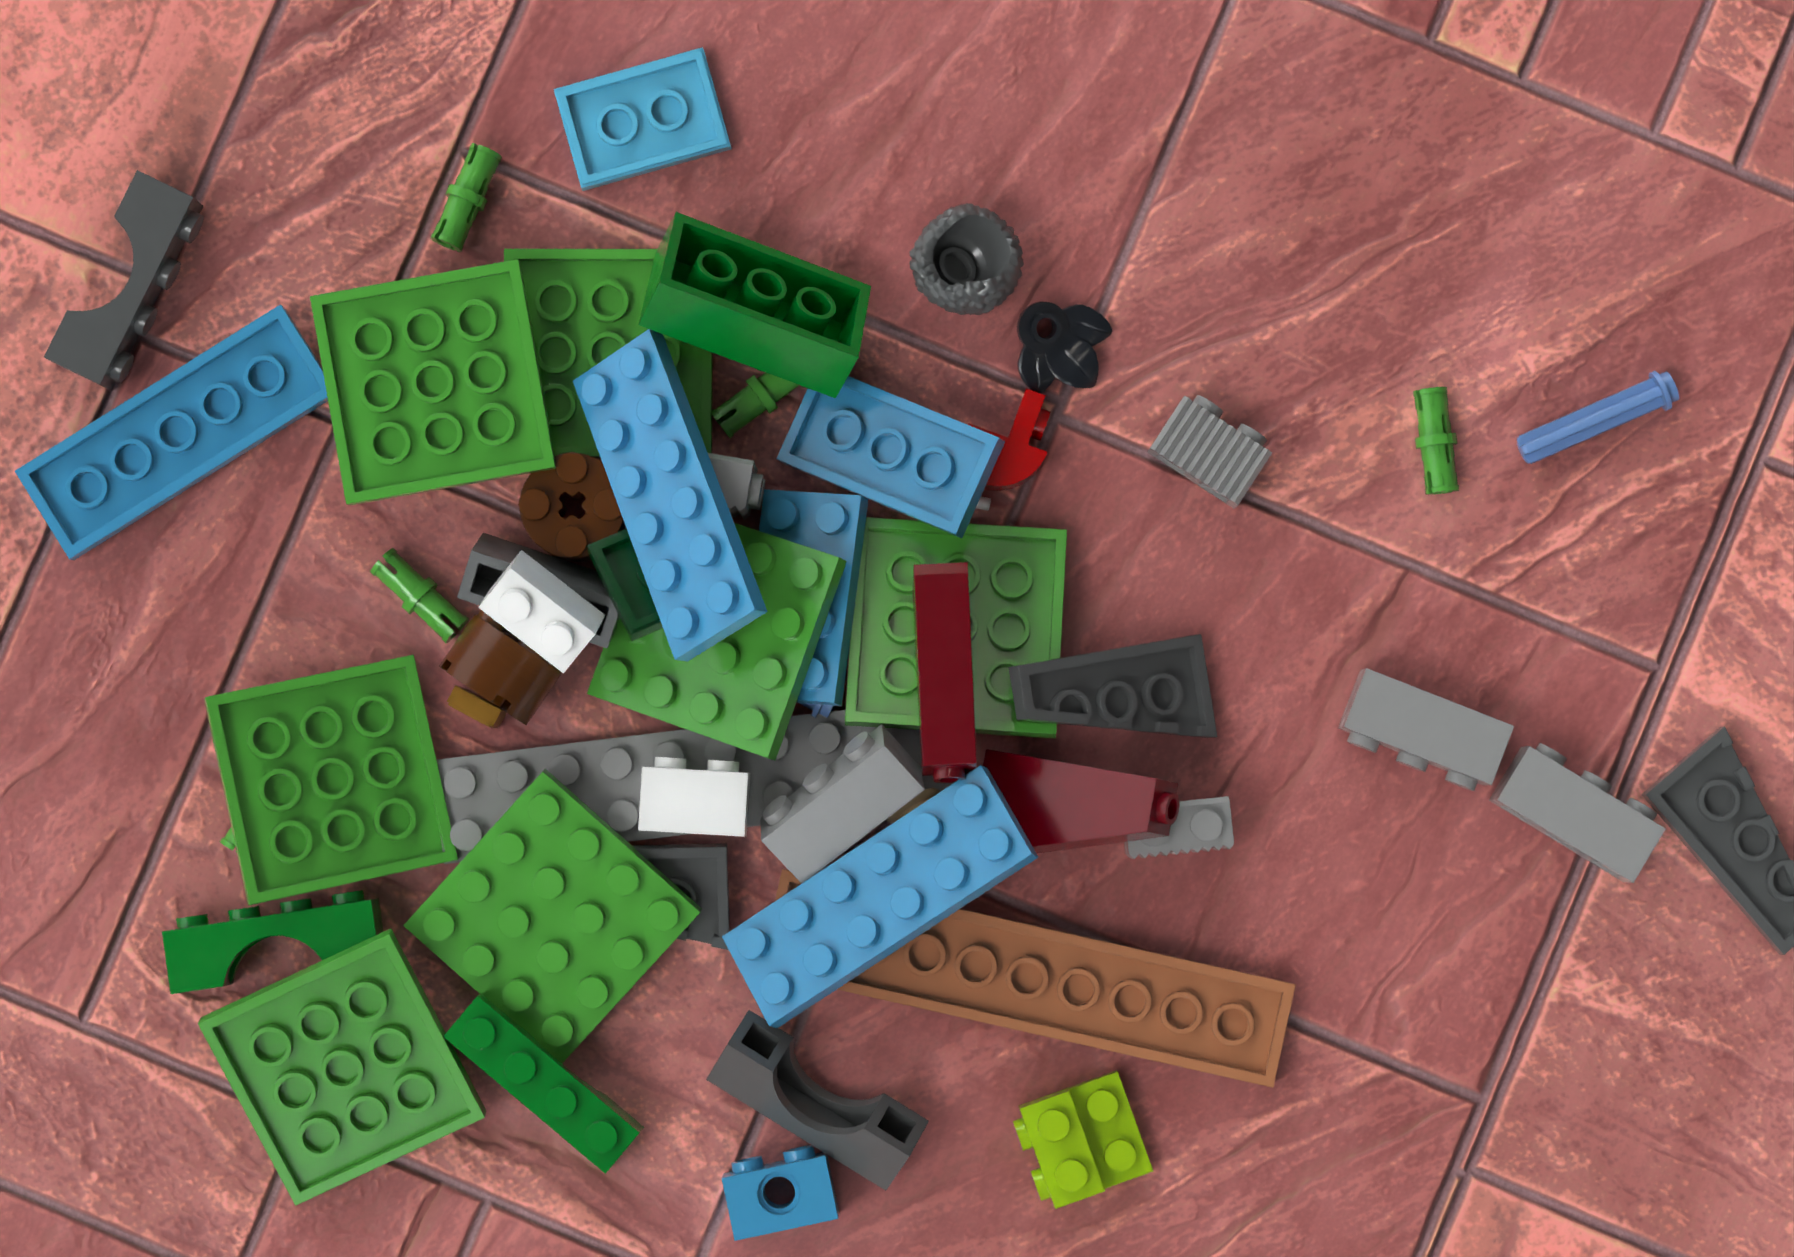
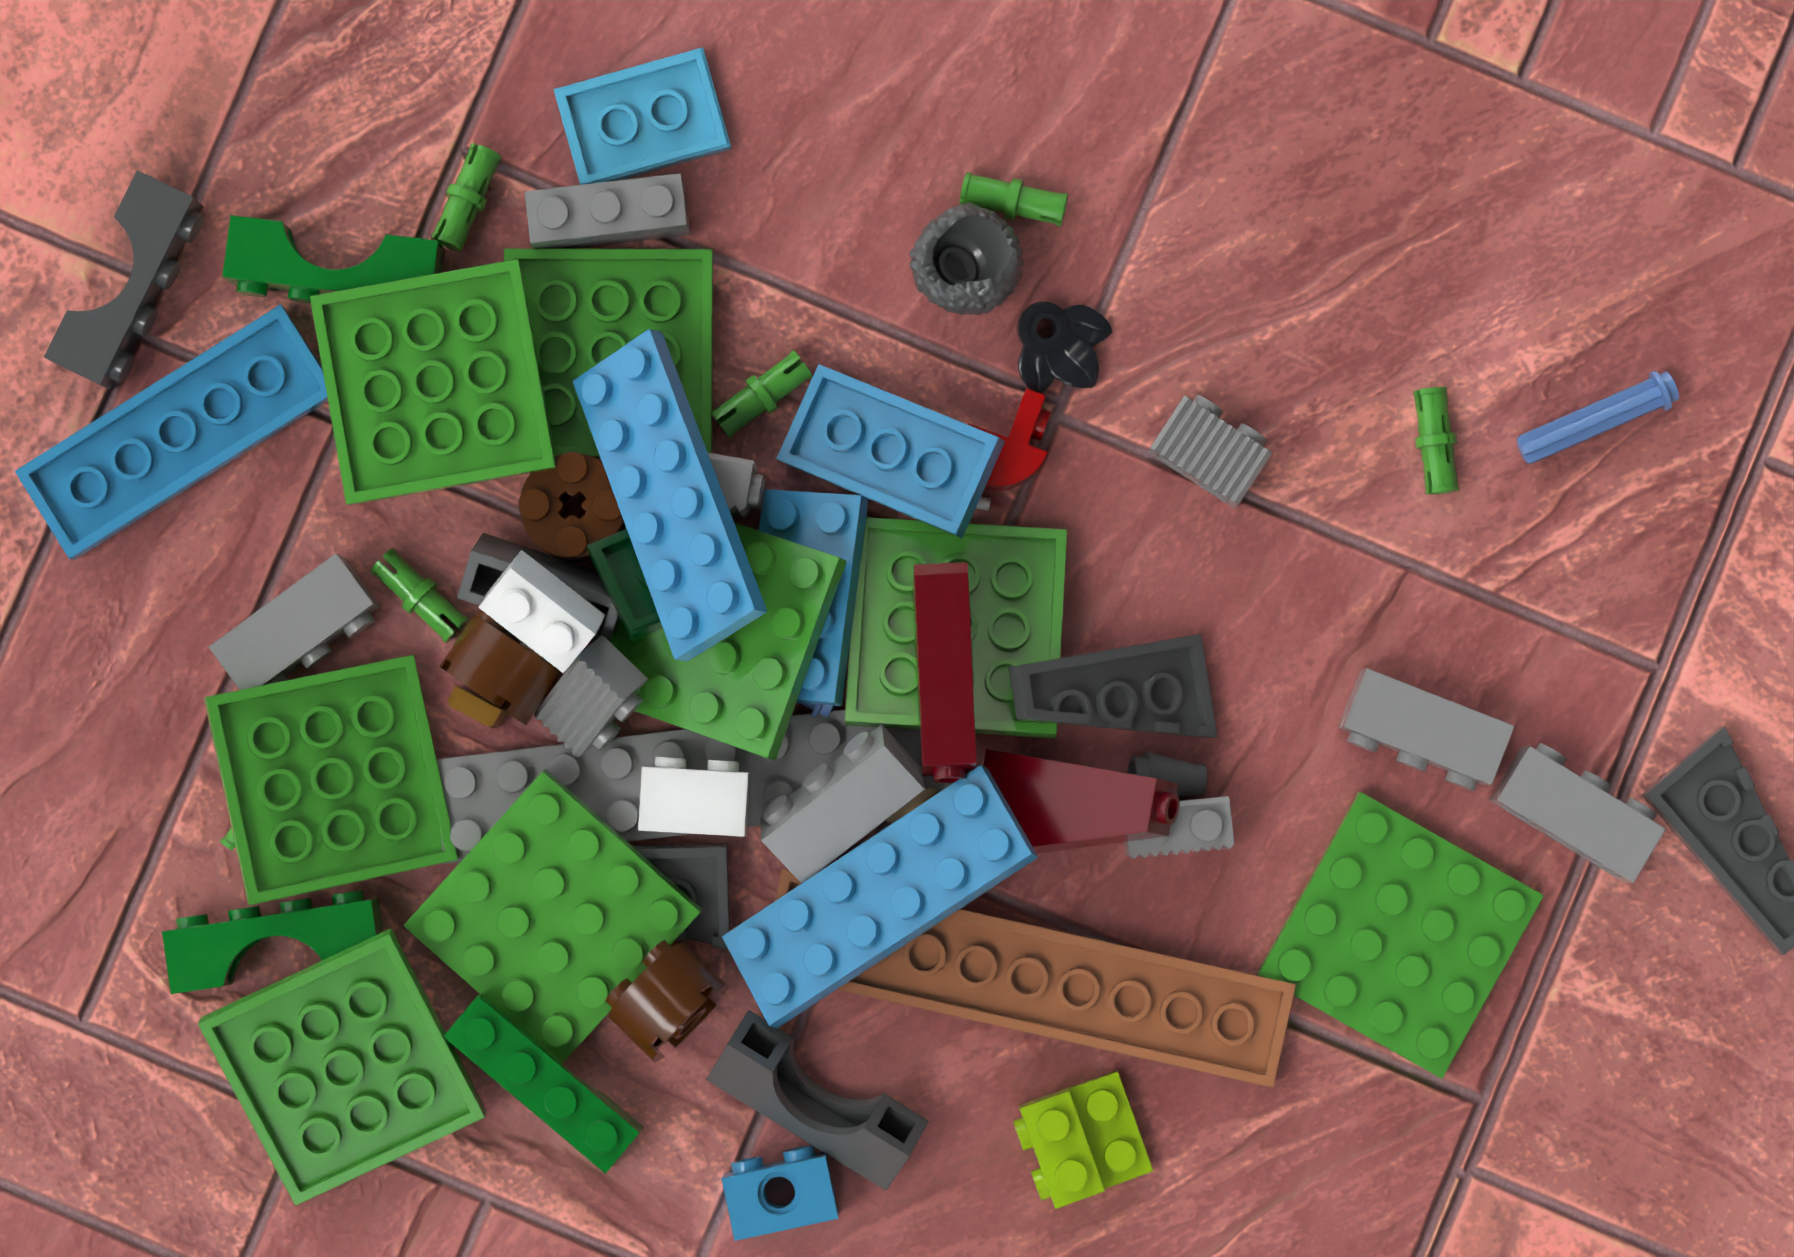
(265, 257): none -> green arch
(297, 626): none -> light grey brick
(591, 697): none -> light grey brick
(608, 212): none -> light grey brick
(665, 998): none -> reddish brown brick
(755, 305): green brick -> none
(1014, 199): none -> bright green pin
(1189, 776): none -> dark grey cone
(1400, 934): none -> bright green plate

